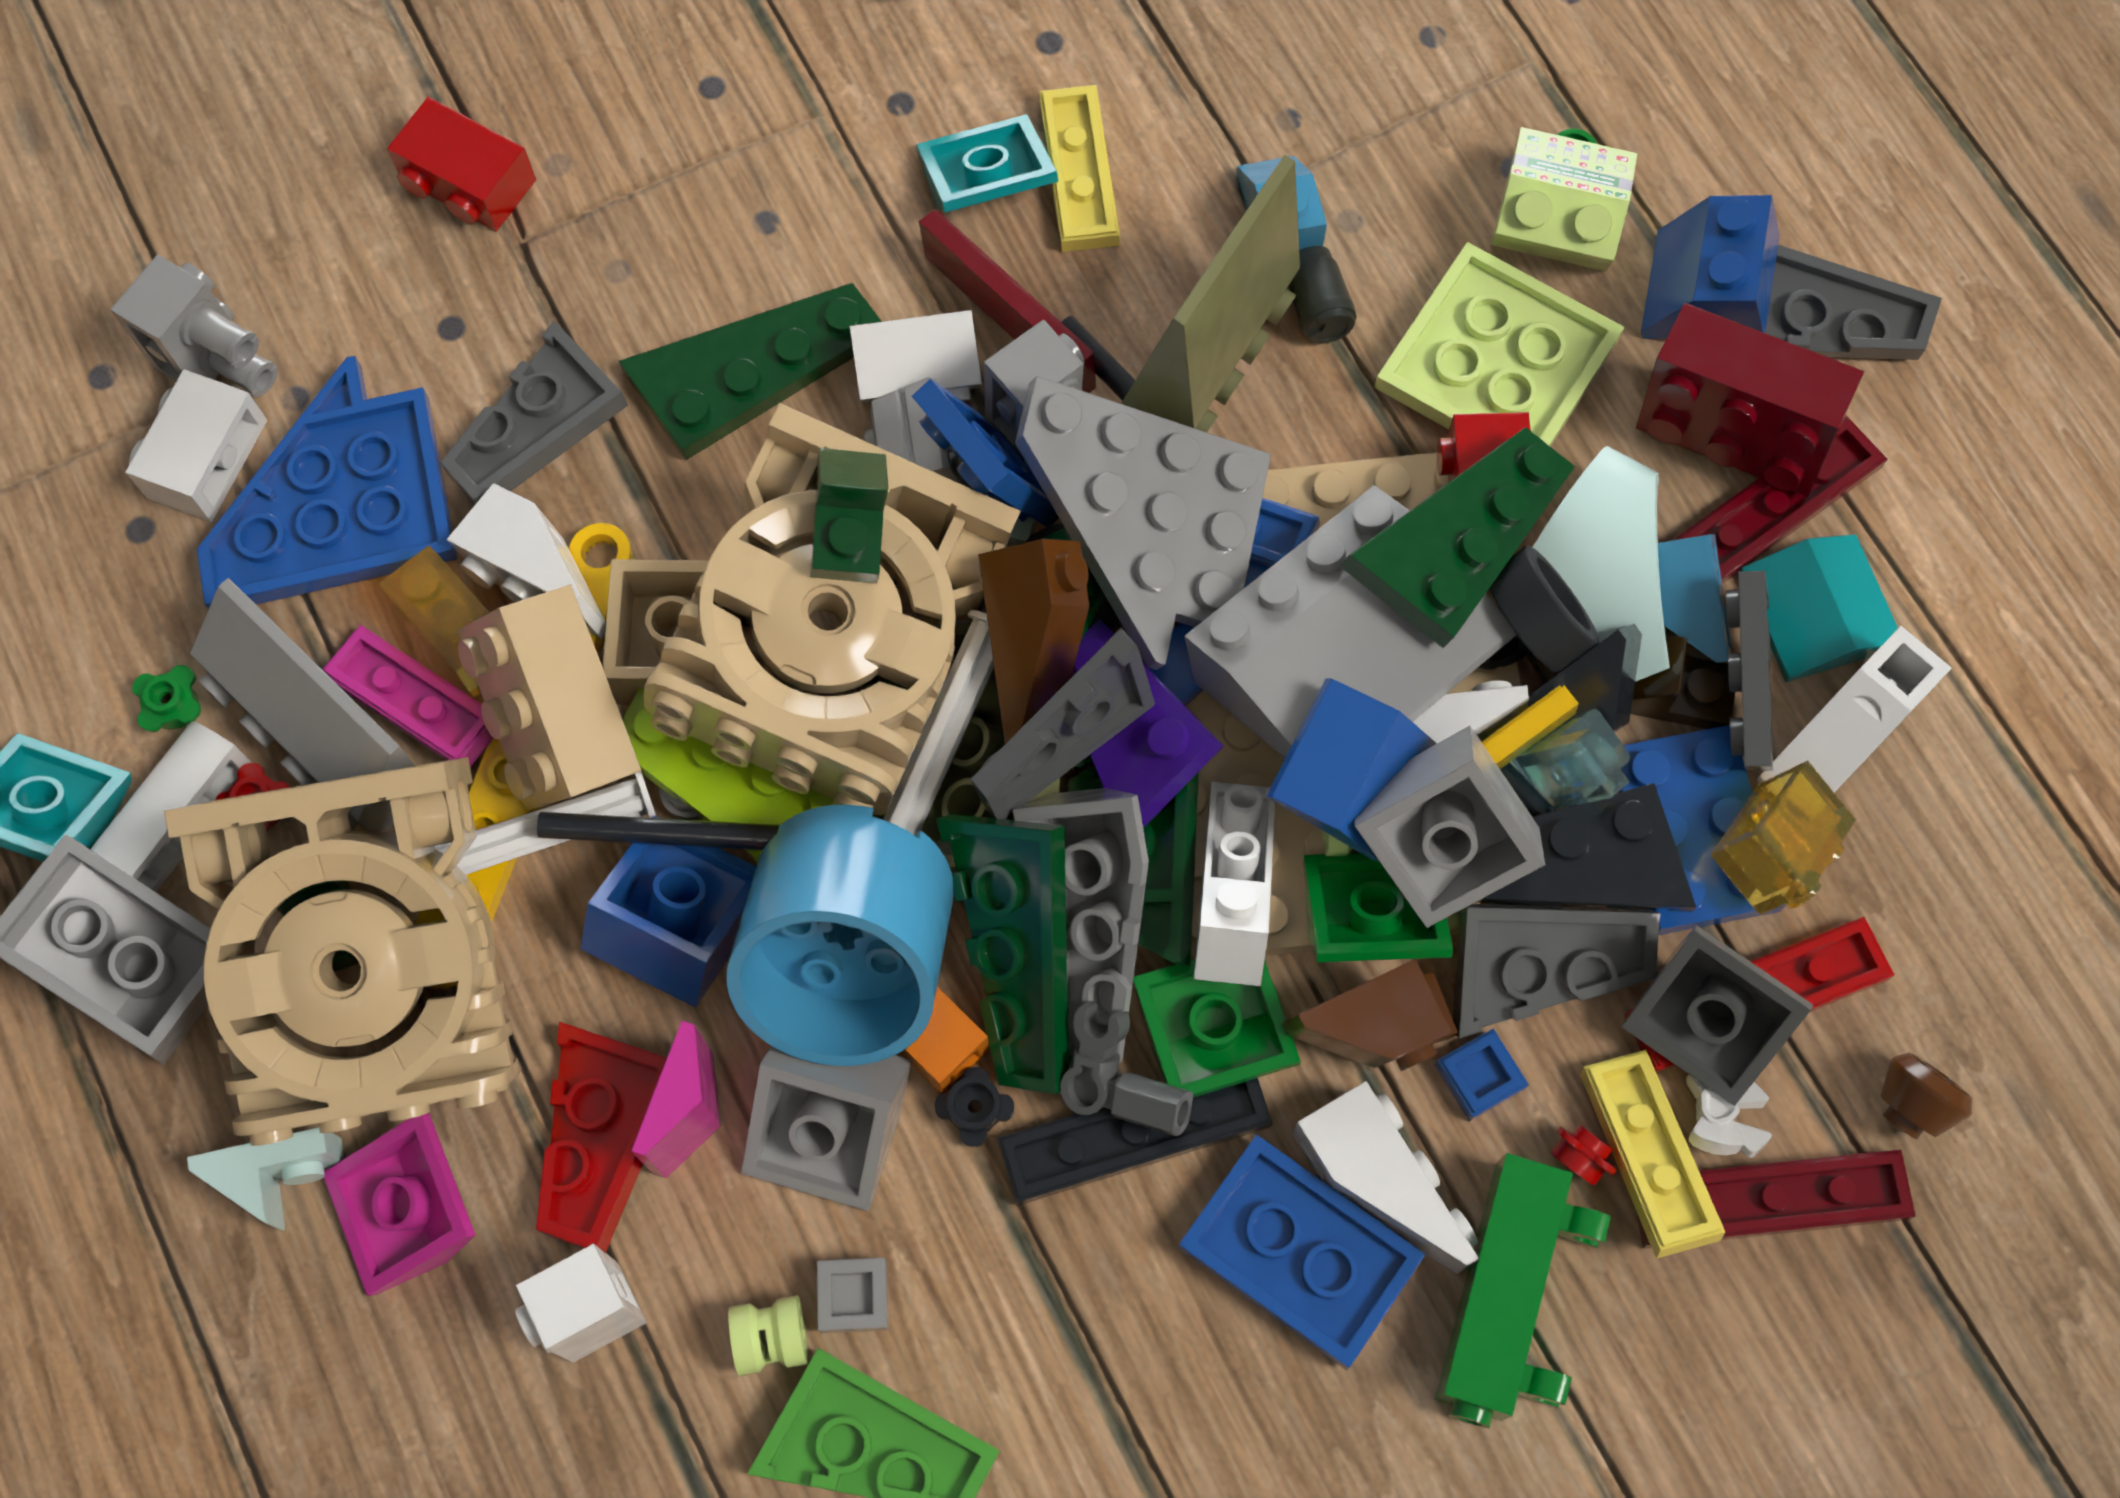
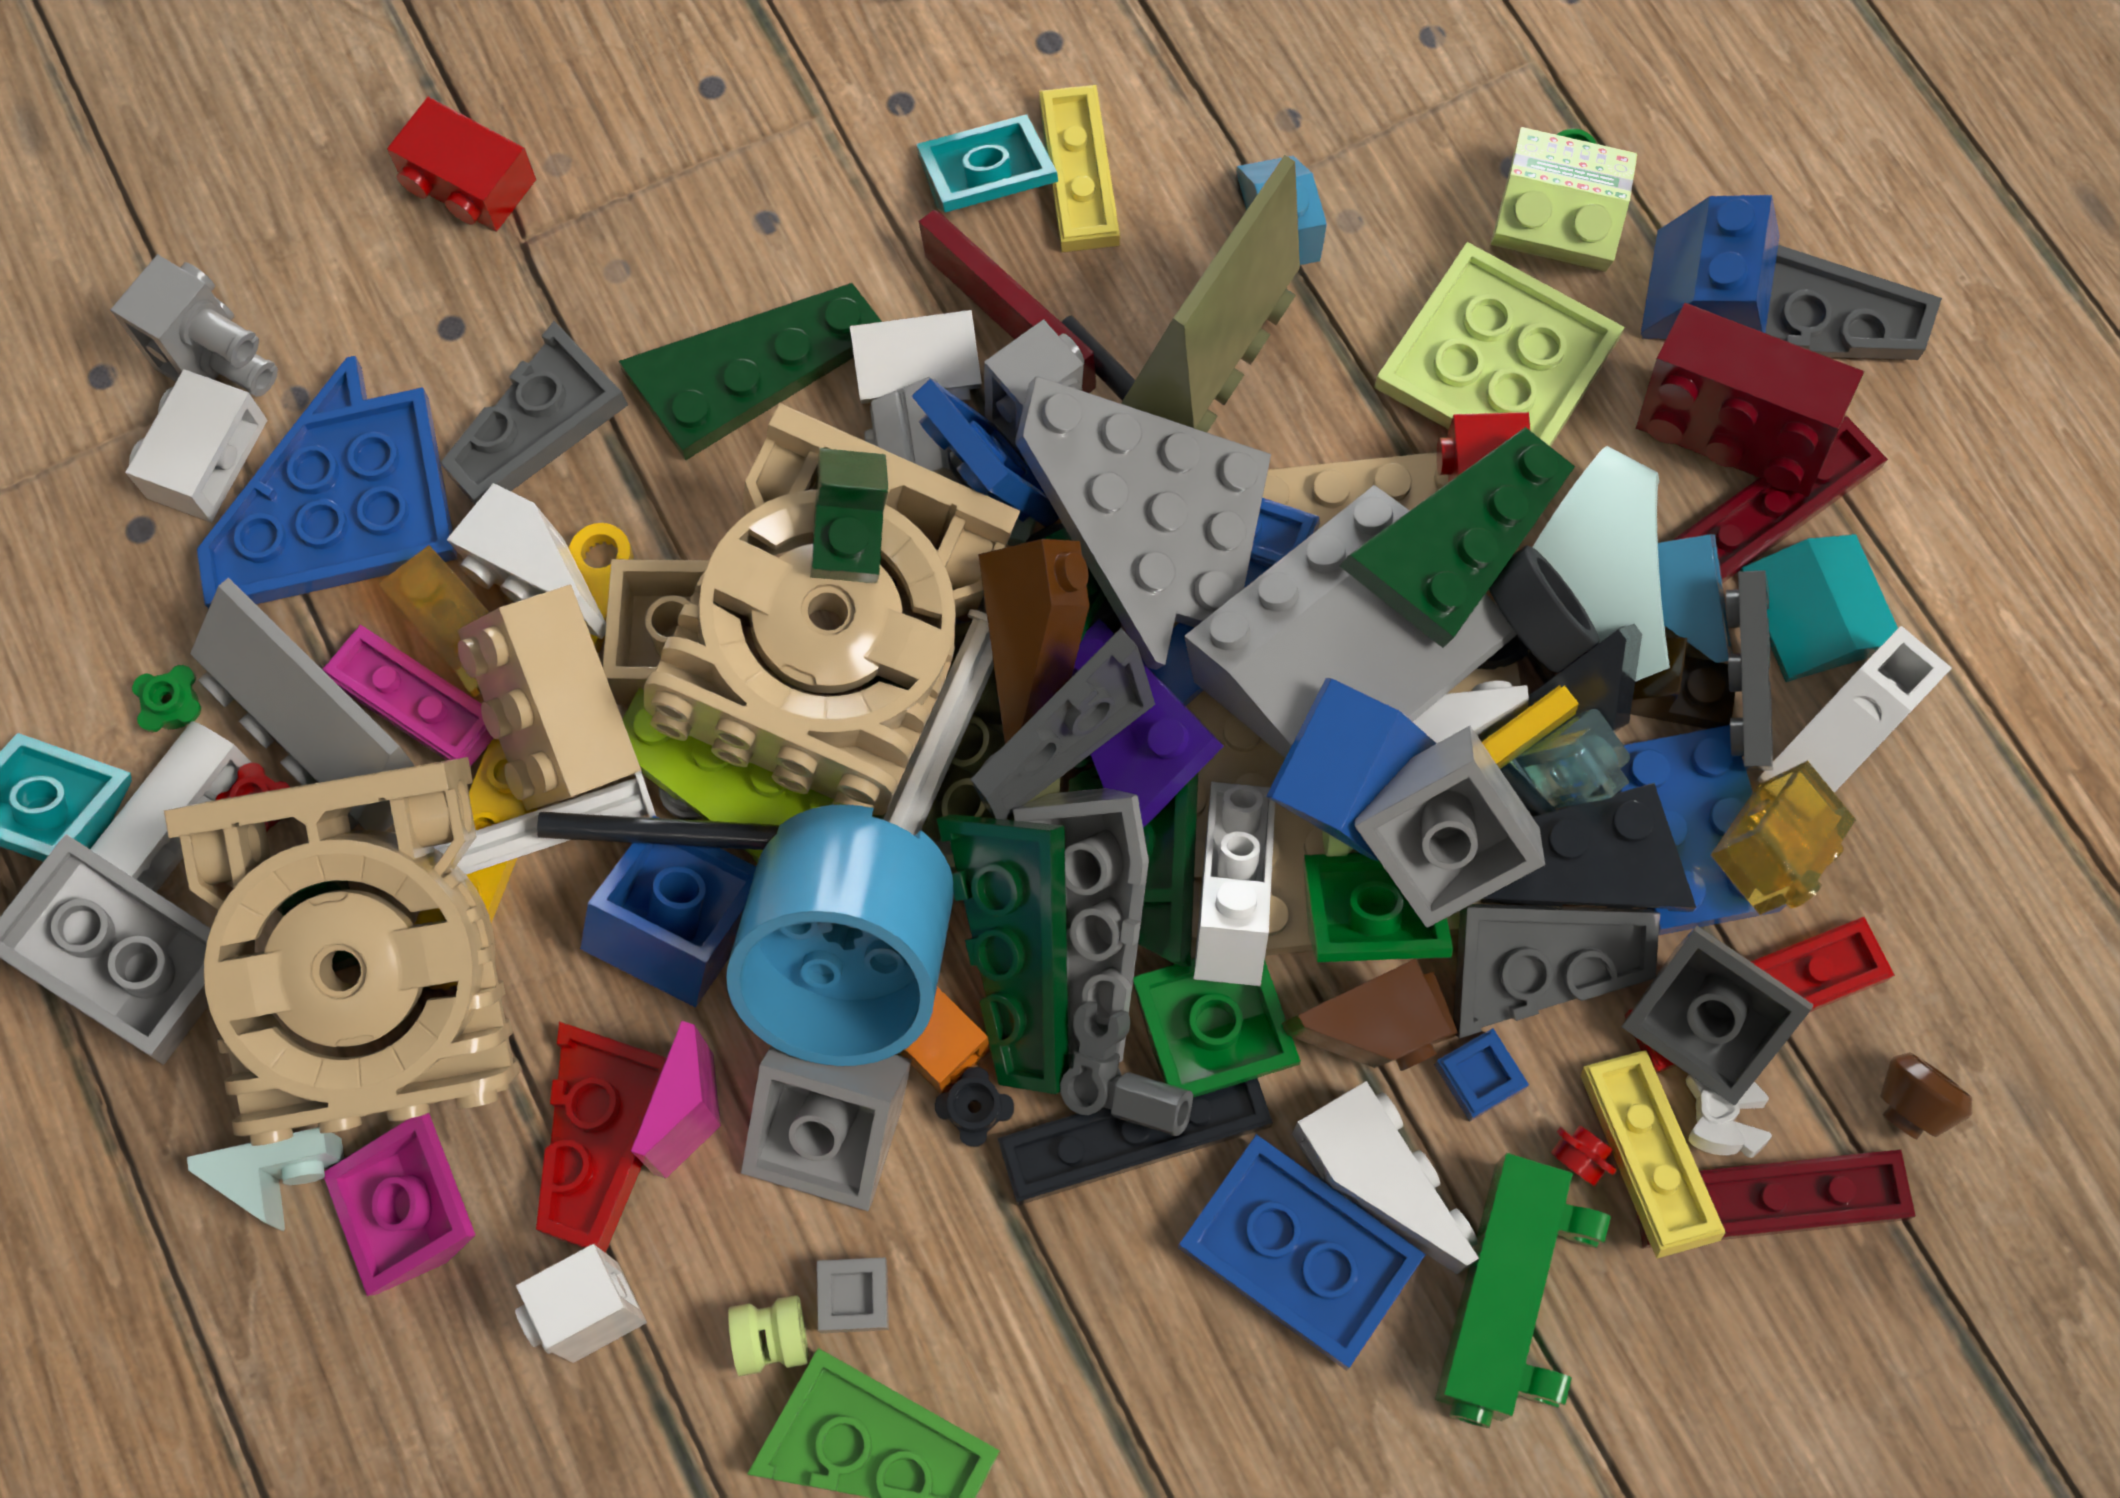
(1322, 297): pearl dark grey piece -> none

